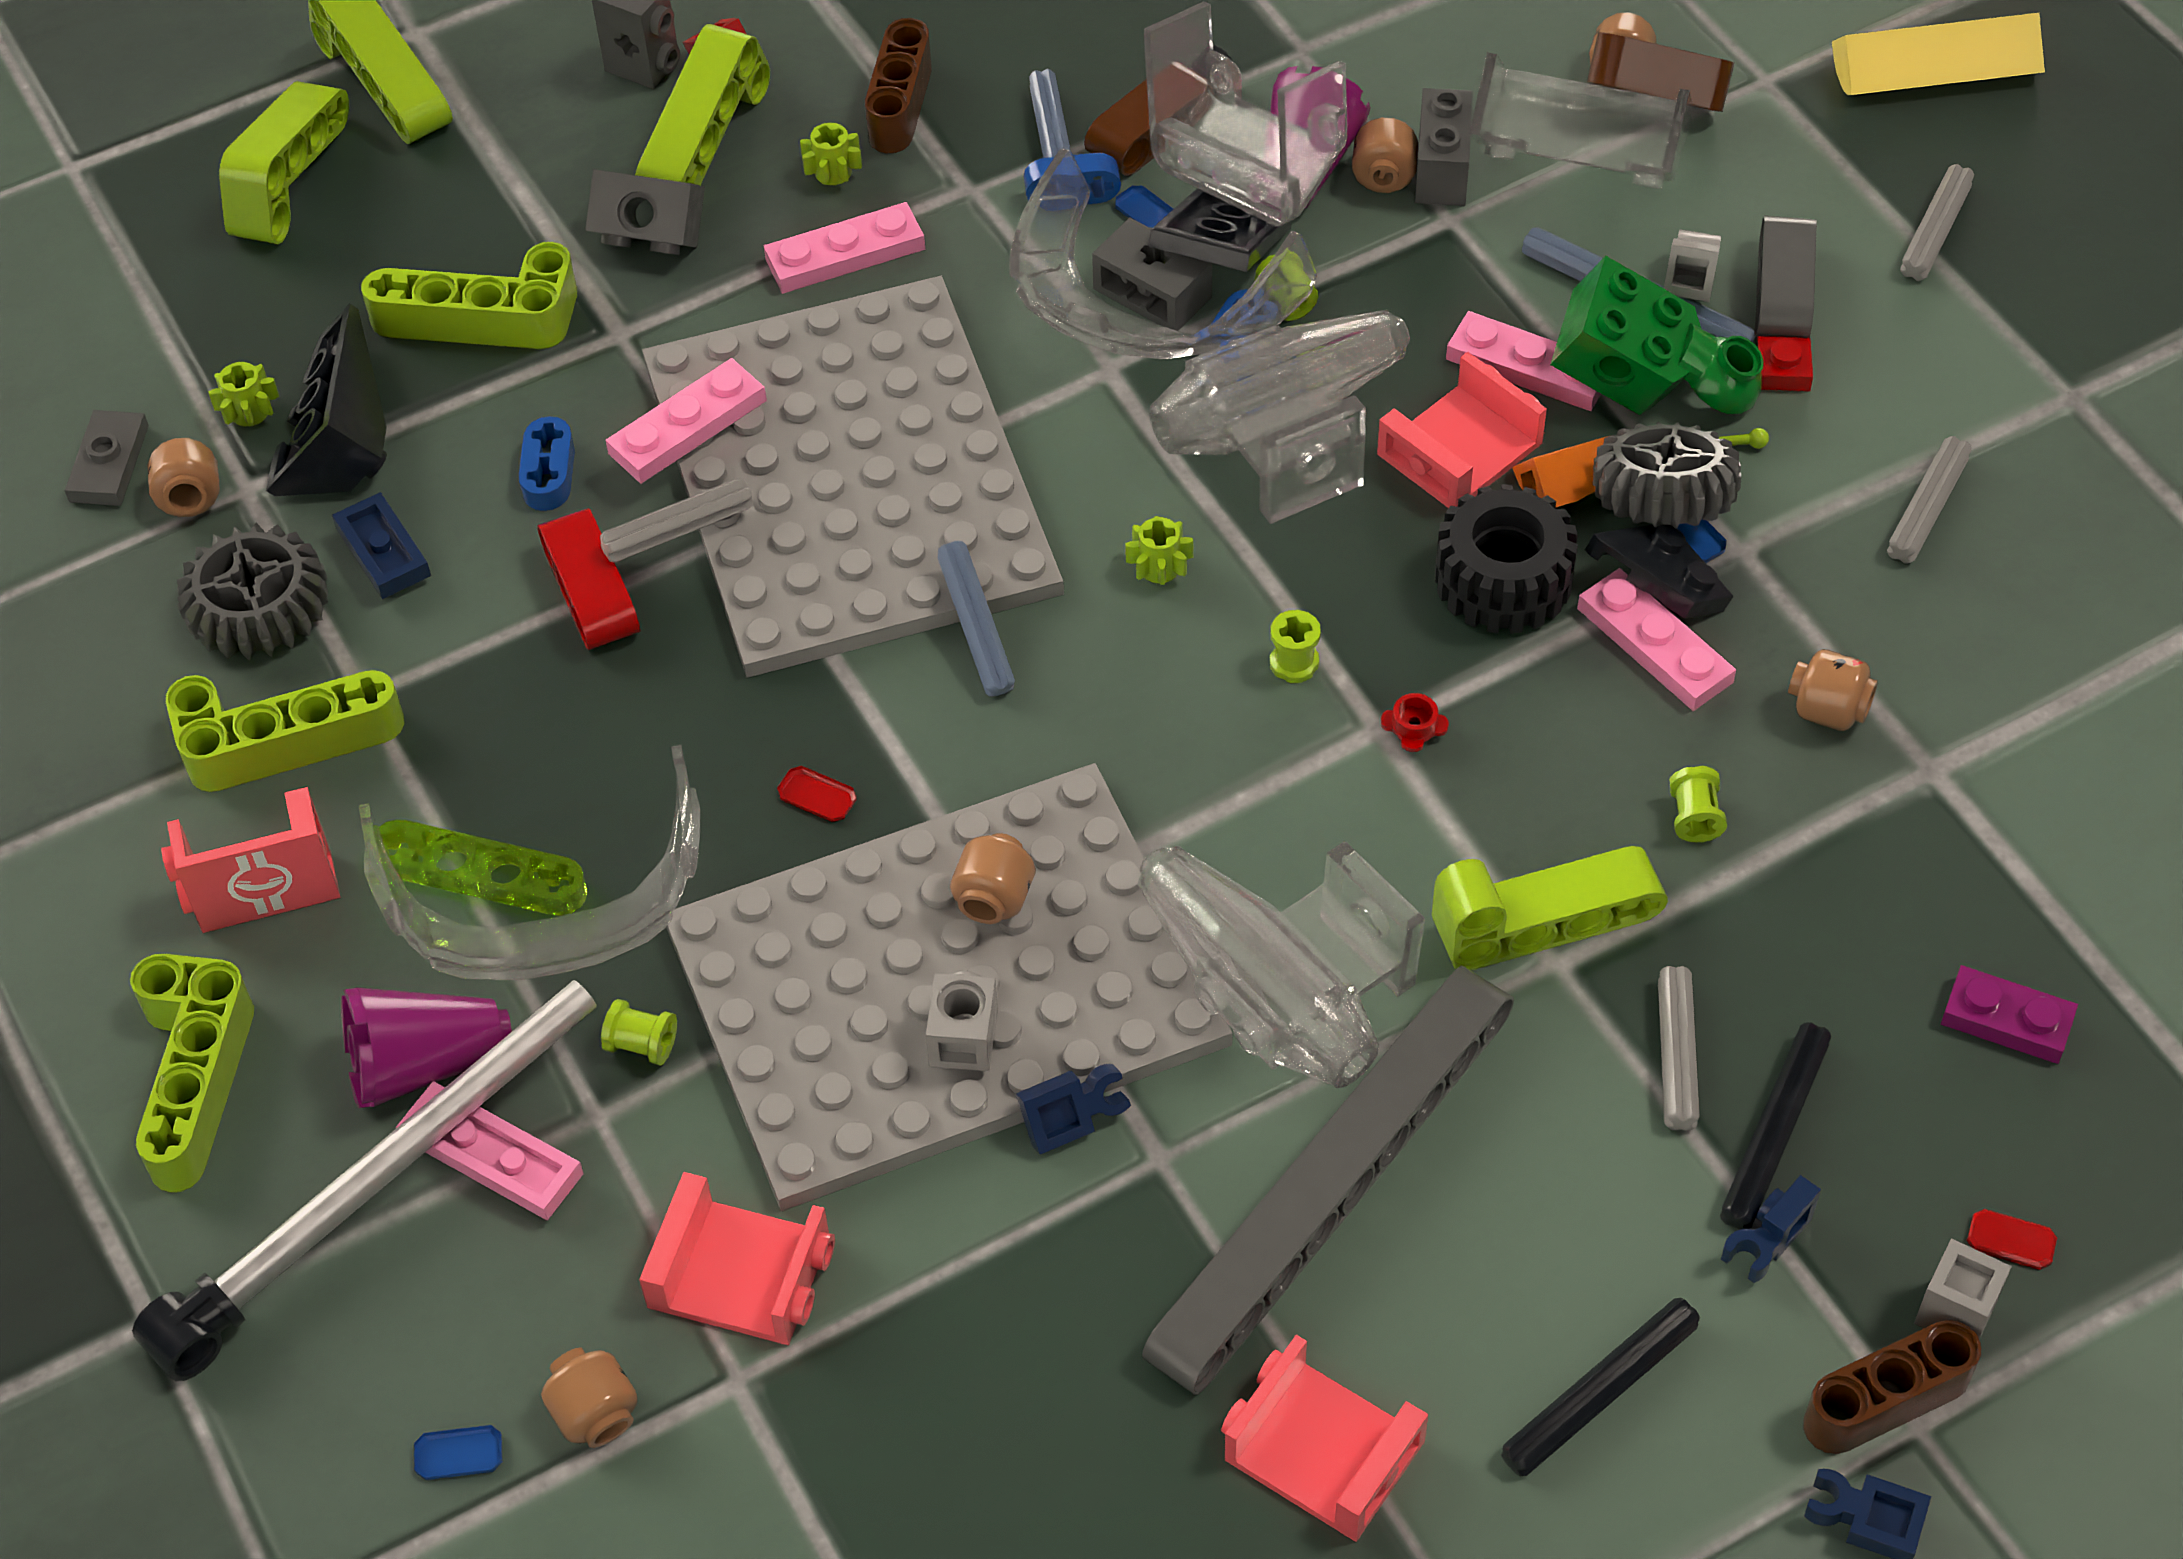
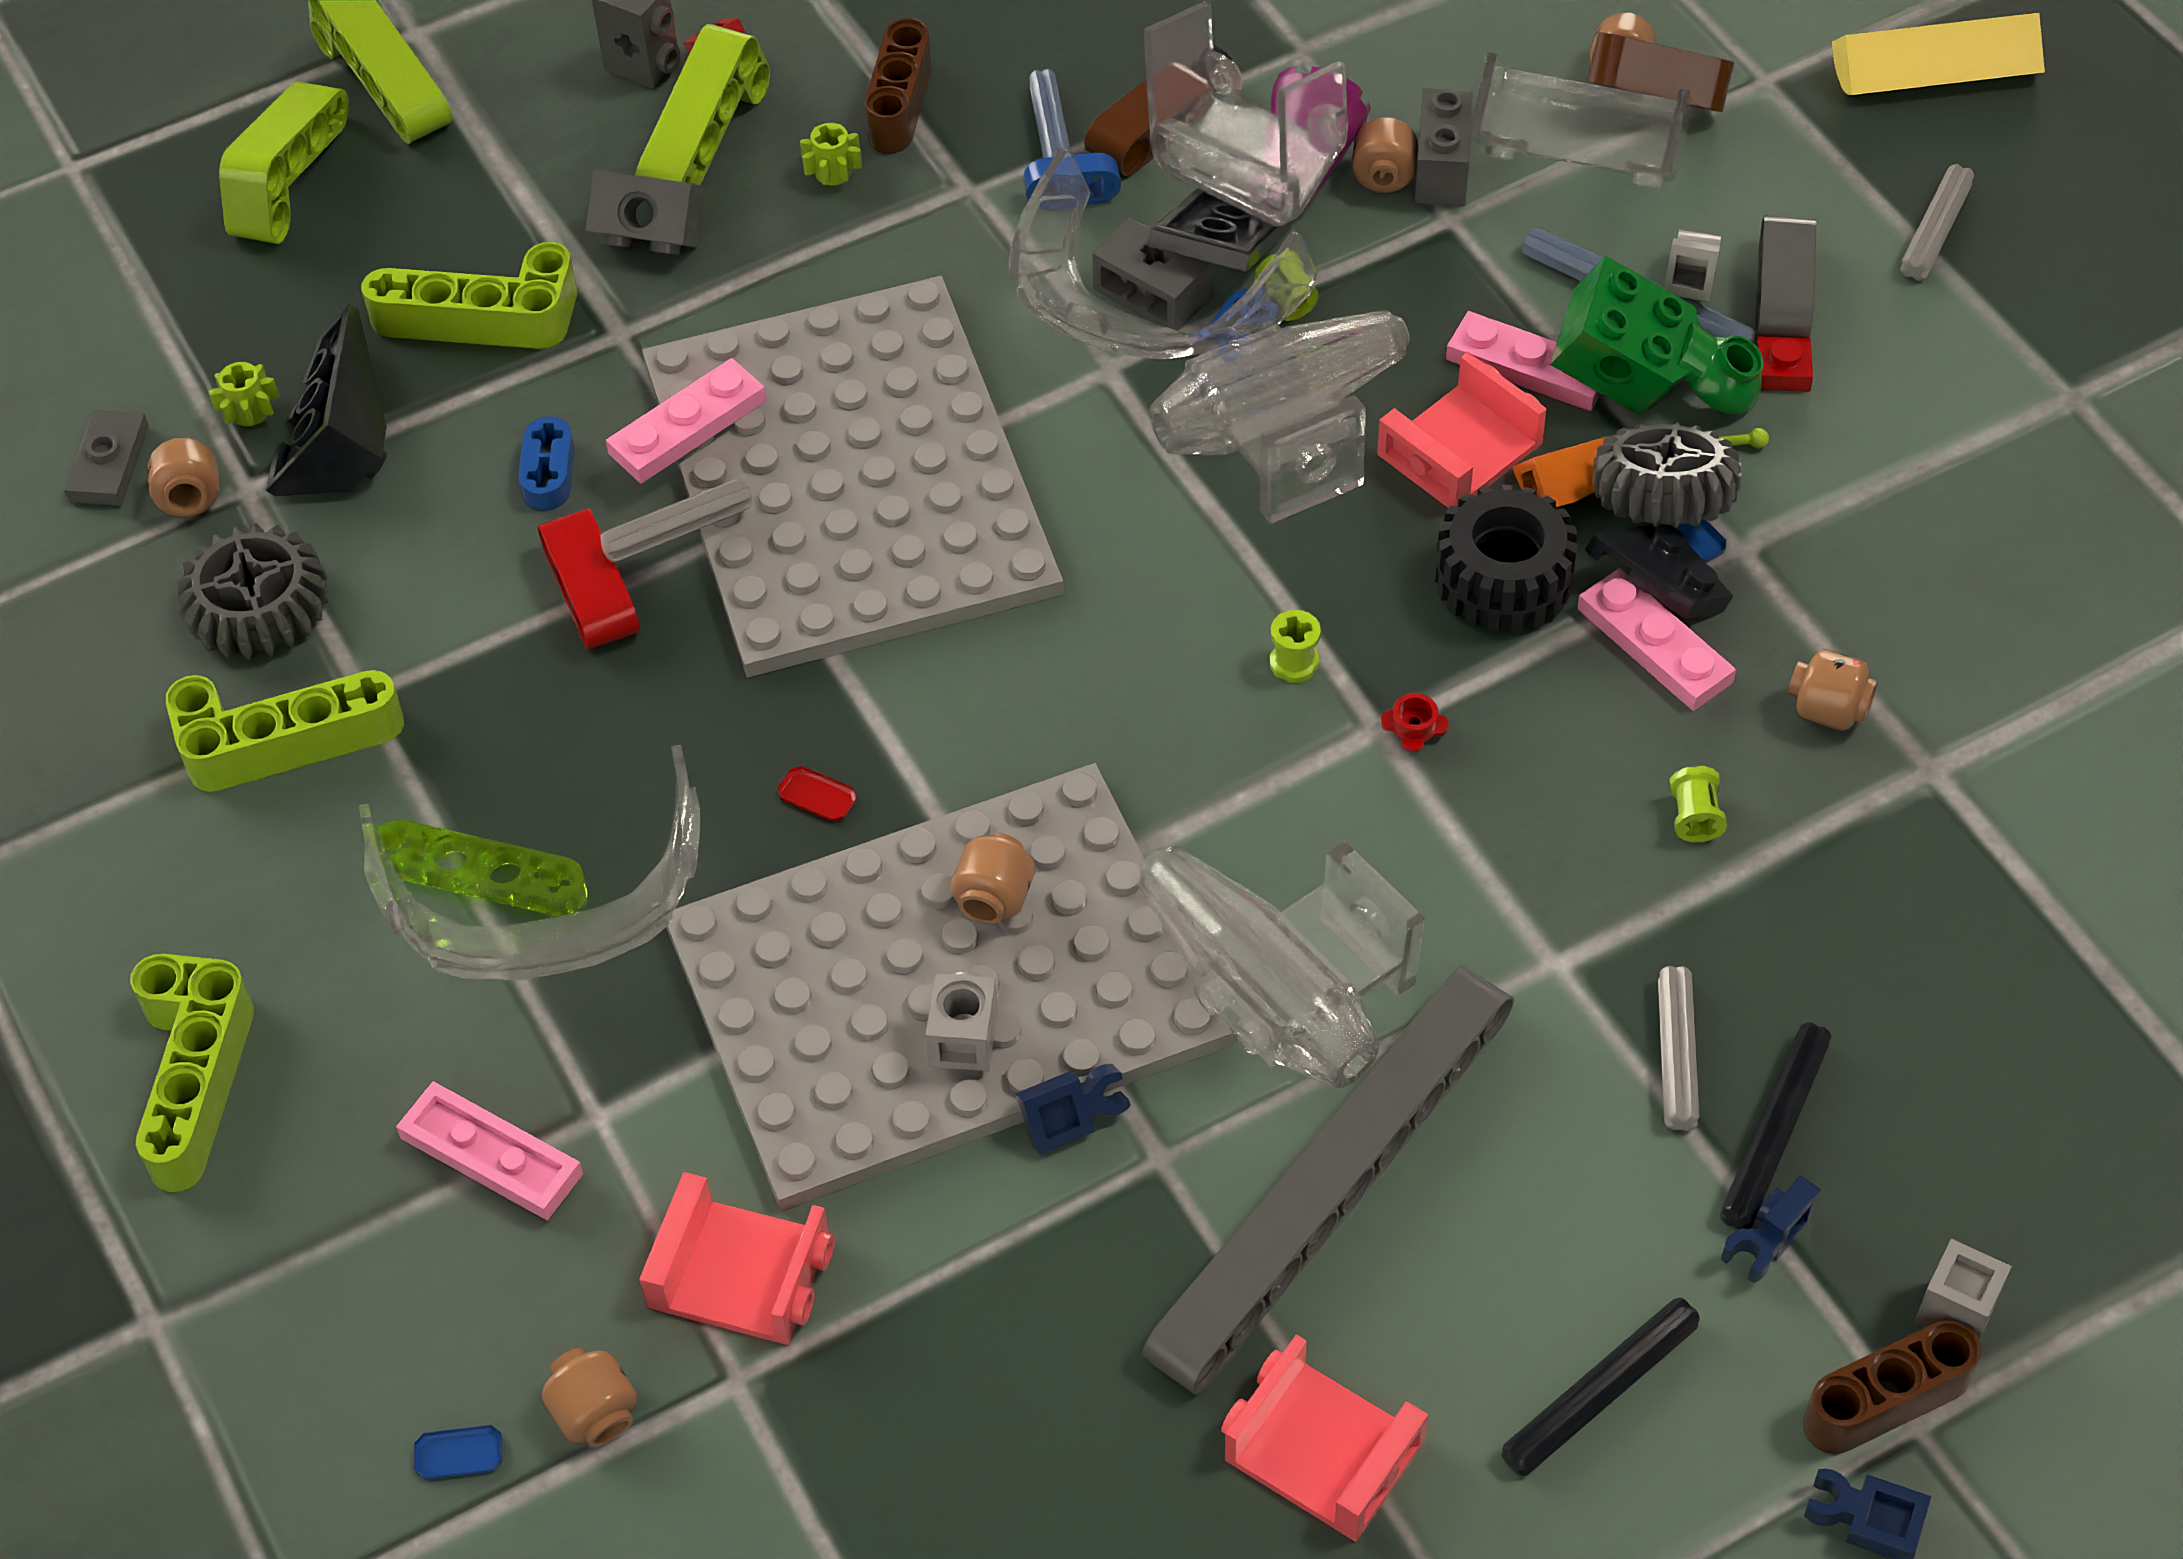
(186, 1330): flat silver piece -> none
(257, 874): coral panel -> none
(381, 545): dark blue plate -> none
(413, 1039): magenta cone -> none
(639, 1032): lime bush -> none
(844, 247): bright pink plate -> none
(976, 618): sand blue axle -> none
(1142, 205): blue piece -> none
(1159, 550): lime gear -> none
(1543, 909): lime beam -> none
(1929, 500): light grey axle -> none
(2009, 1014): magenta plate -> none
(2012, 1239): red piece -> none

